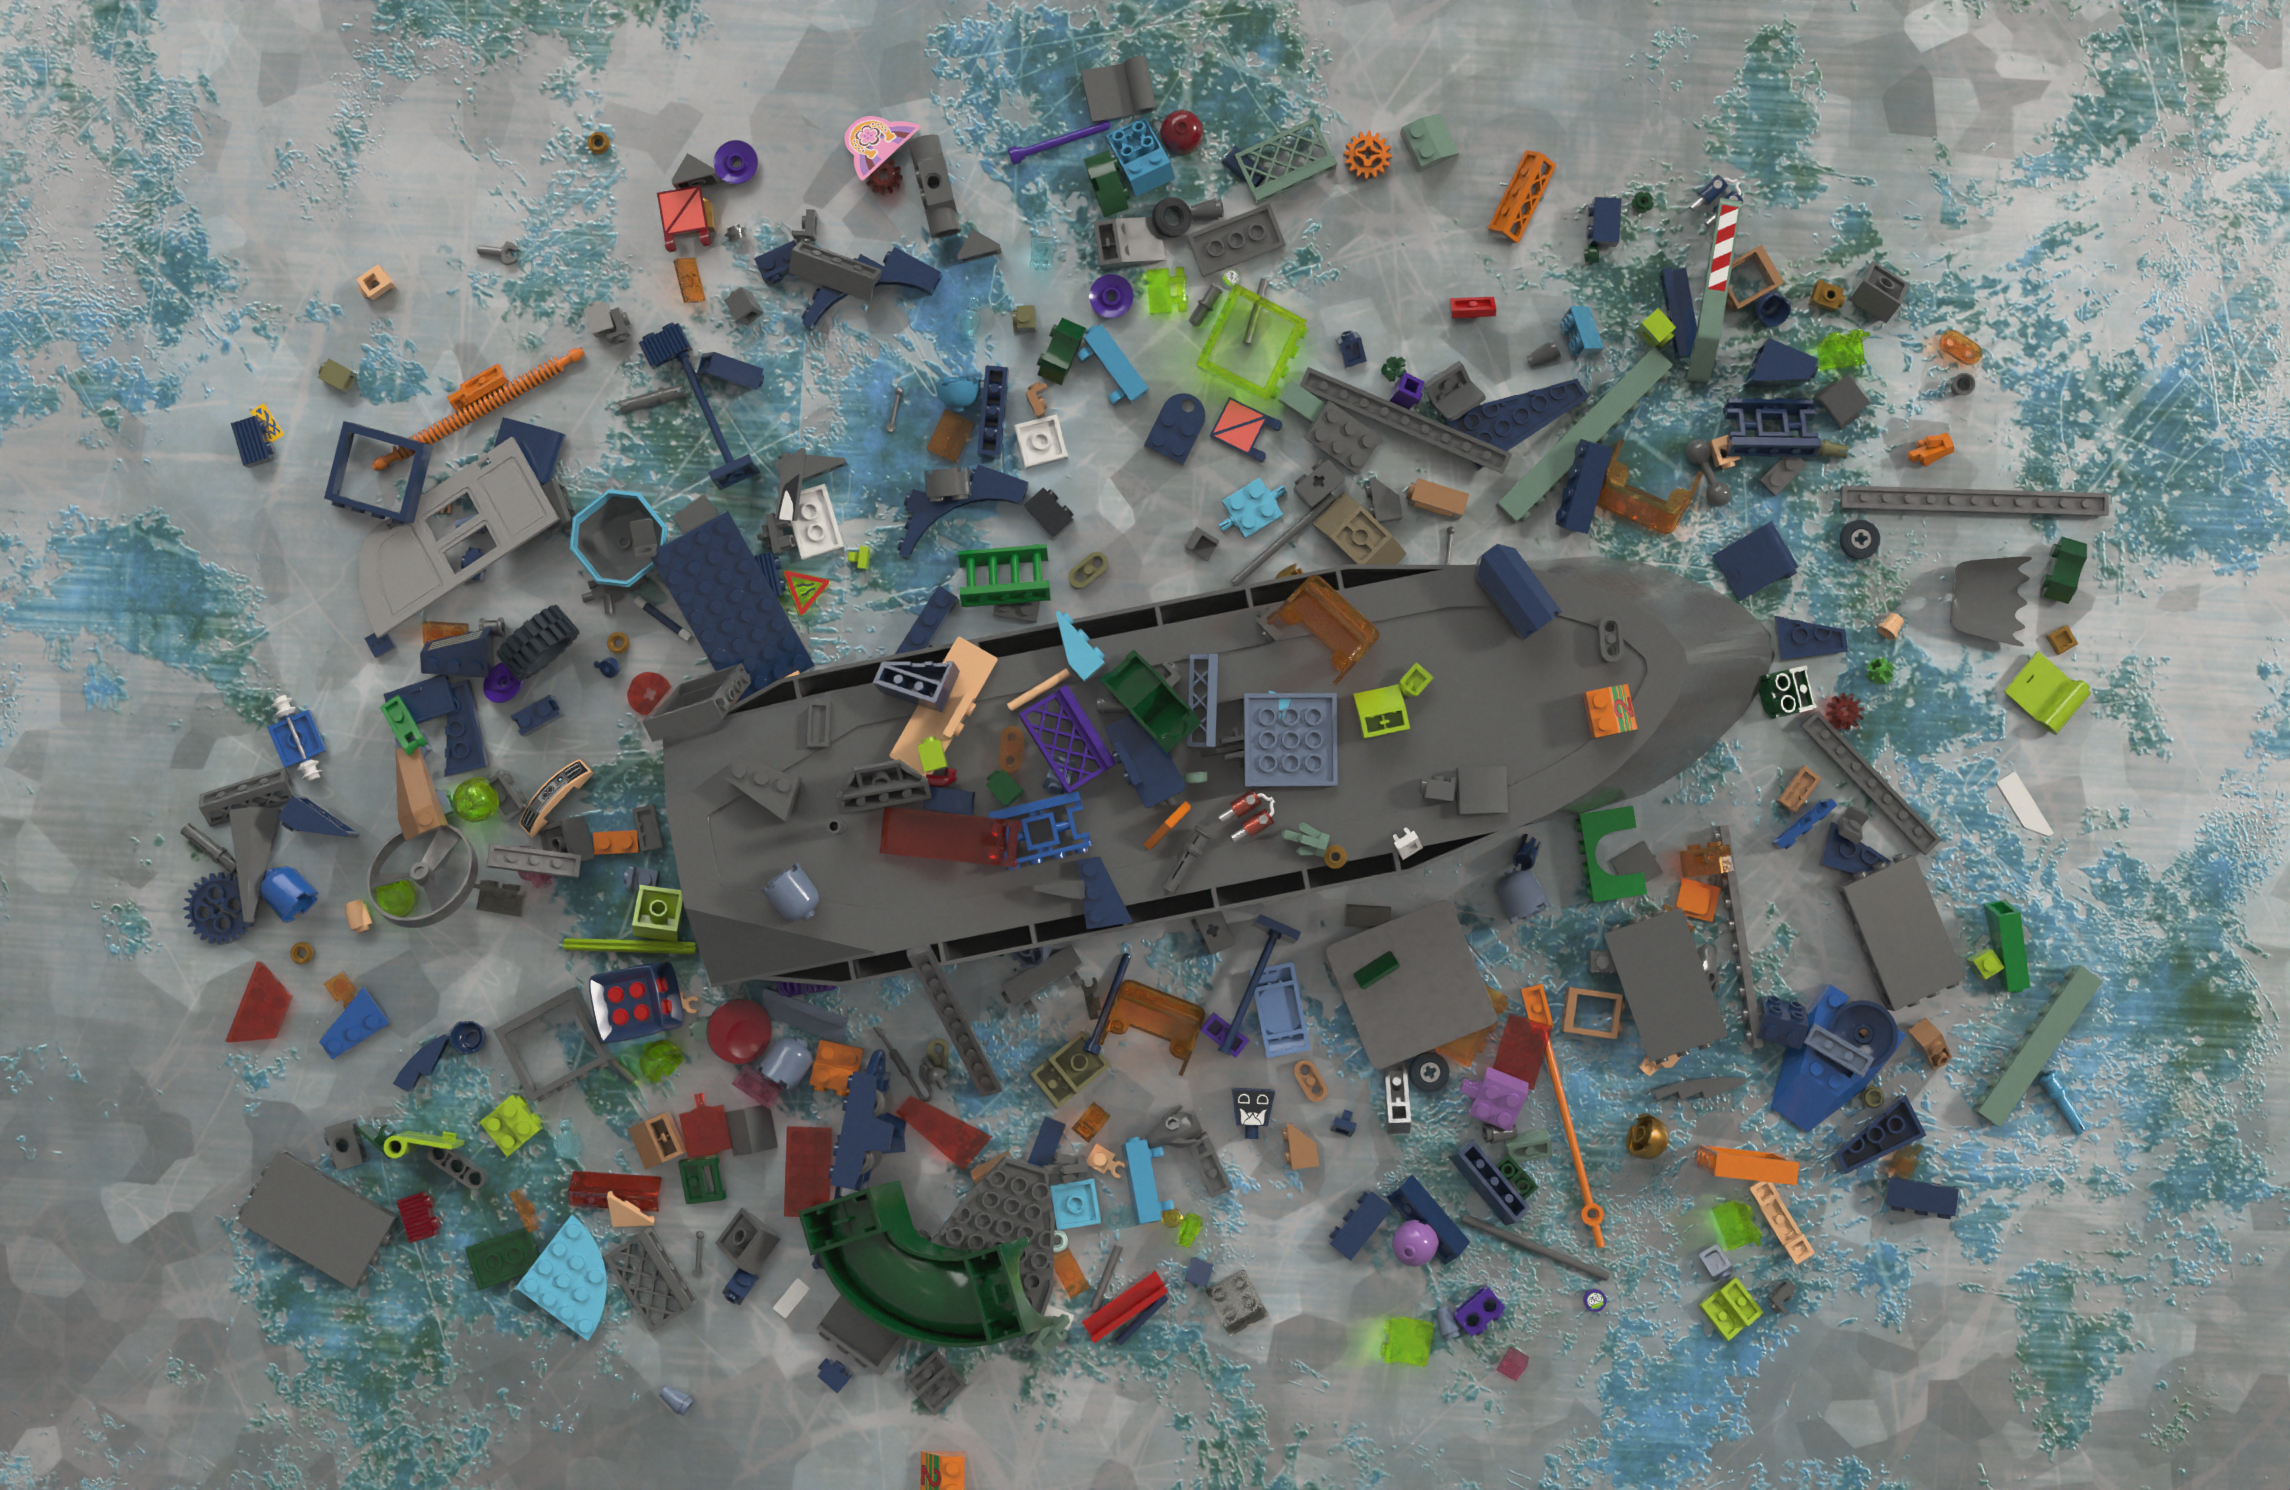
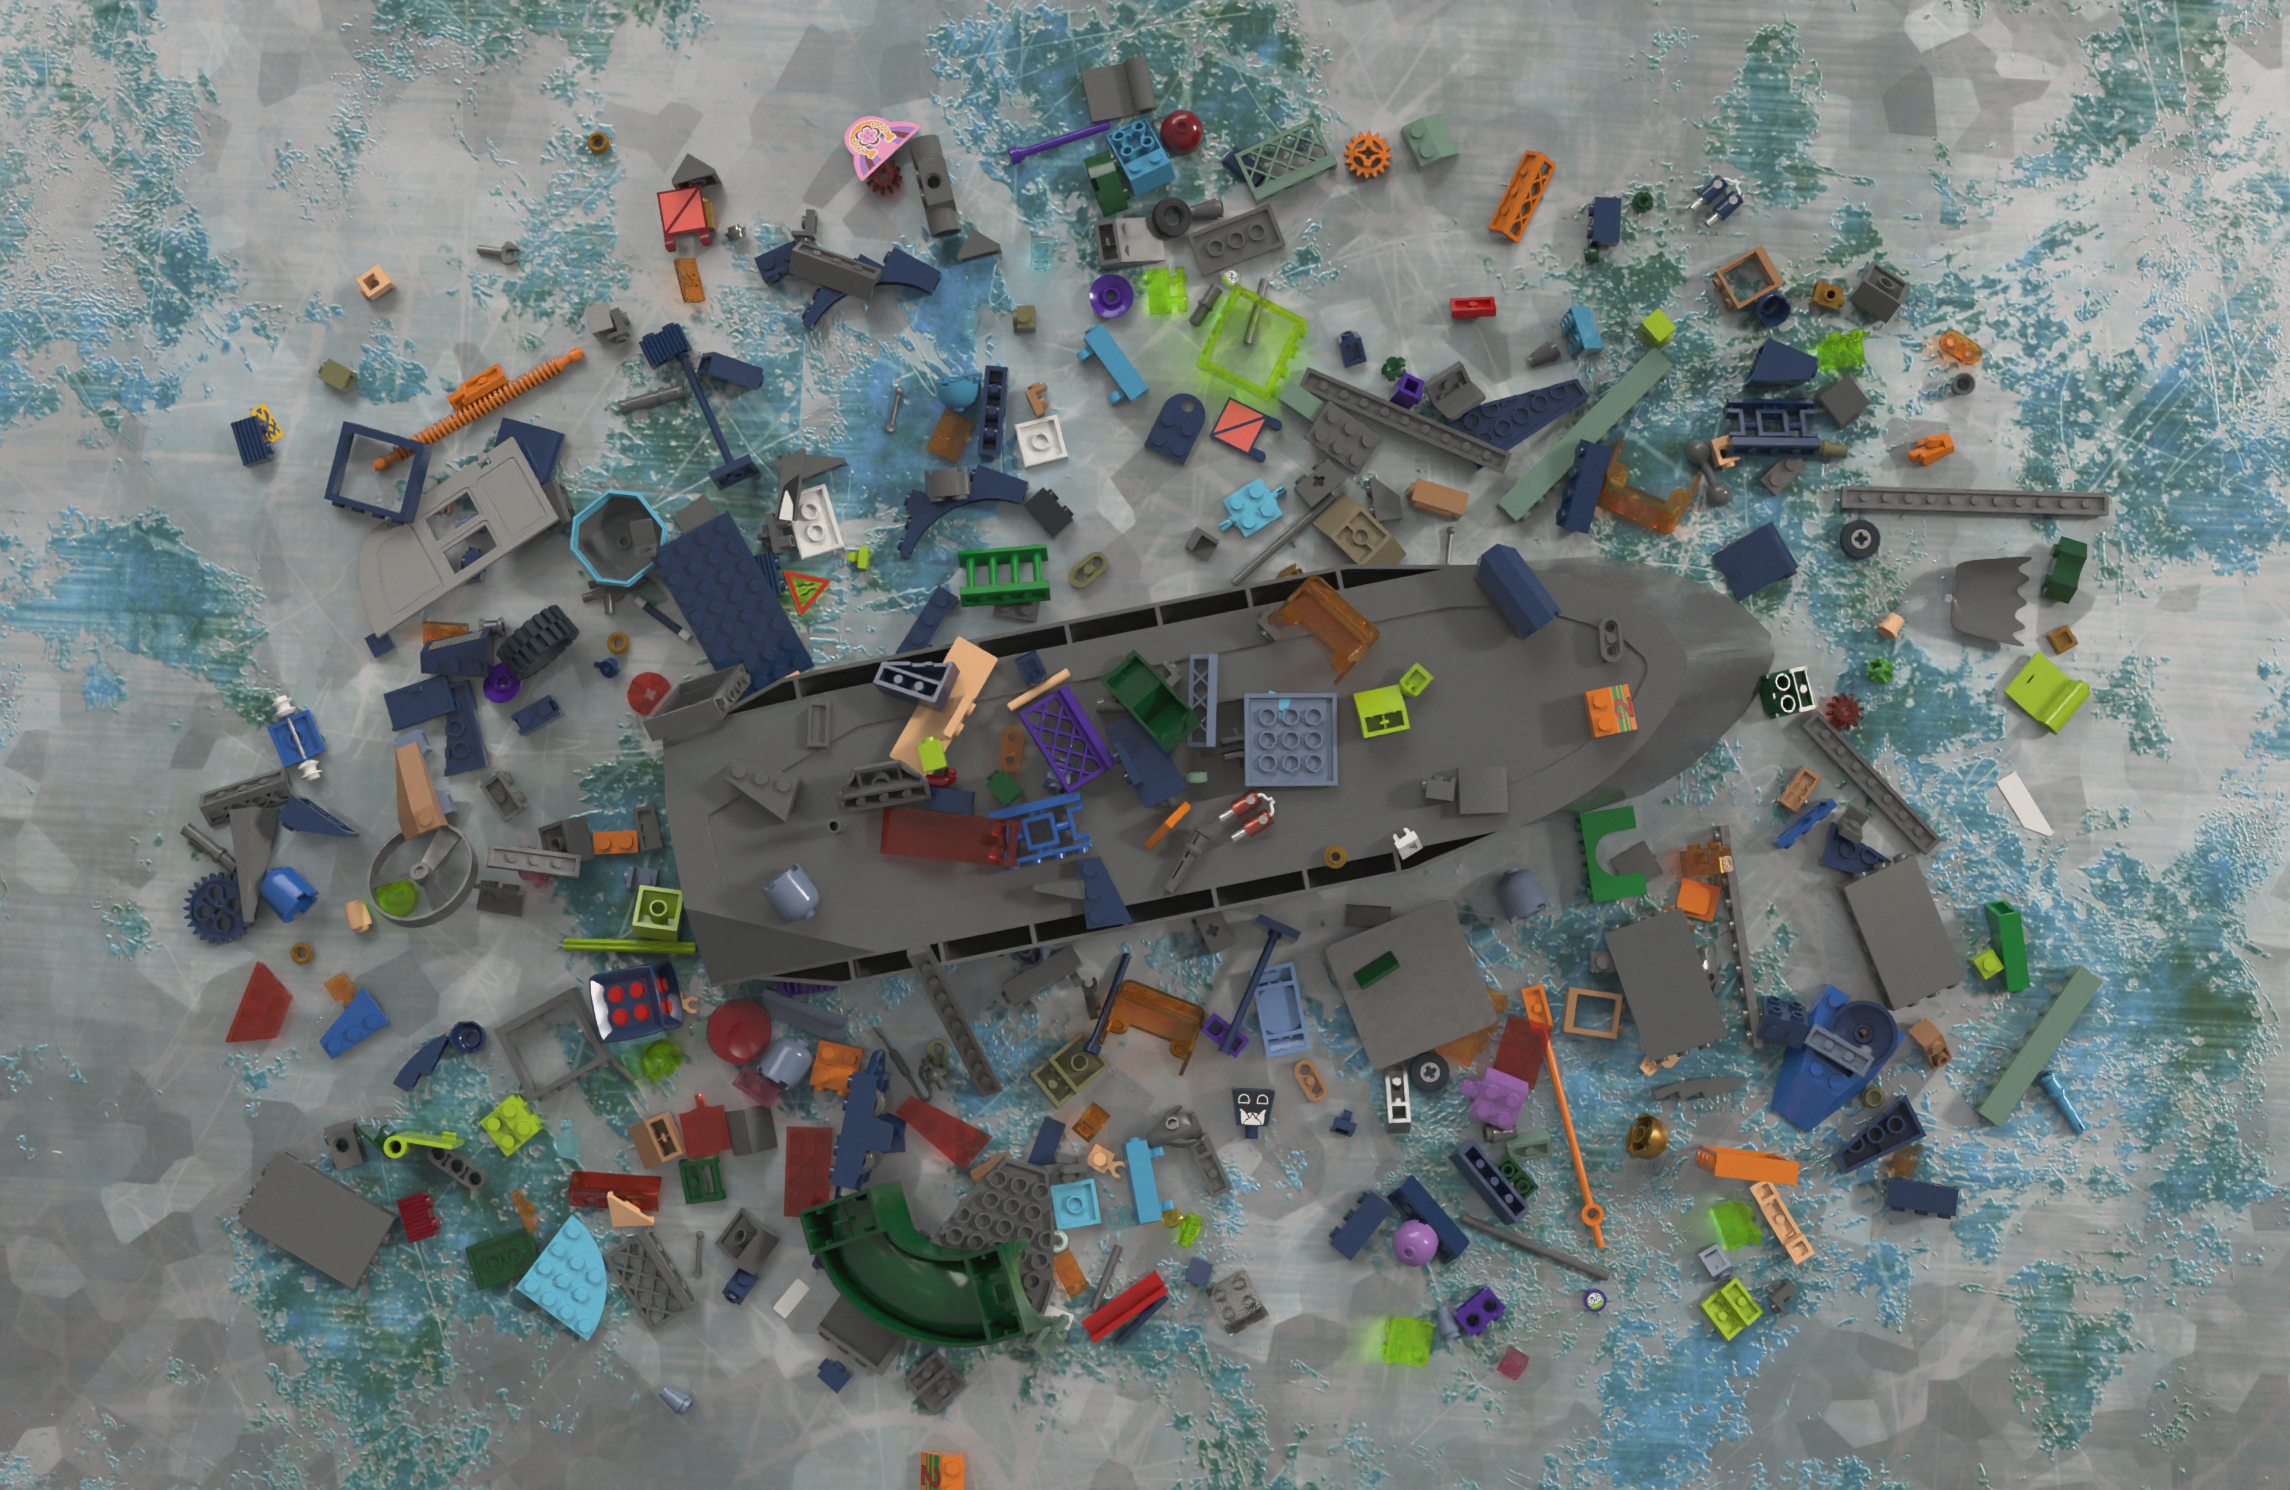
(403, 724): green plate -> none
(475, 800): clear neon green cylinder -> none
(551, 793): slope -> none
(735, 151): dark purple dish -> none
(743, 306): dark grey brick -> none
(1031, 668): none -> dark blue plate
(1061, 351): dark green brick -> none
(1079, 653): medium azure slope -> none
(1302, 1149): medium nougat slope -> none
(1315, 841): sand green rock -> none
(1526, 853): dark blue arm -> none
(1679, 310): dark blue panel -> none
(1715, 290): sand green beam -> none
(1806, 639): dark blue wing -> none

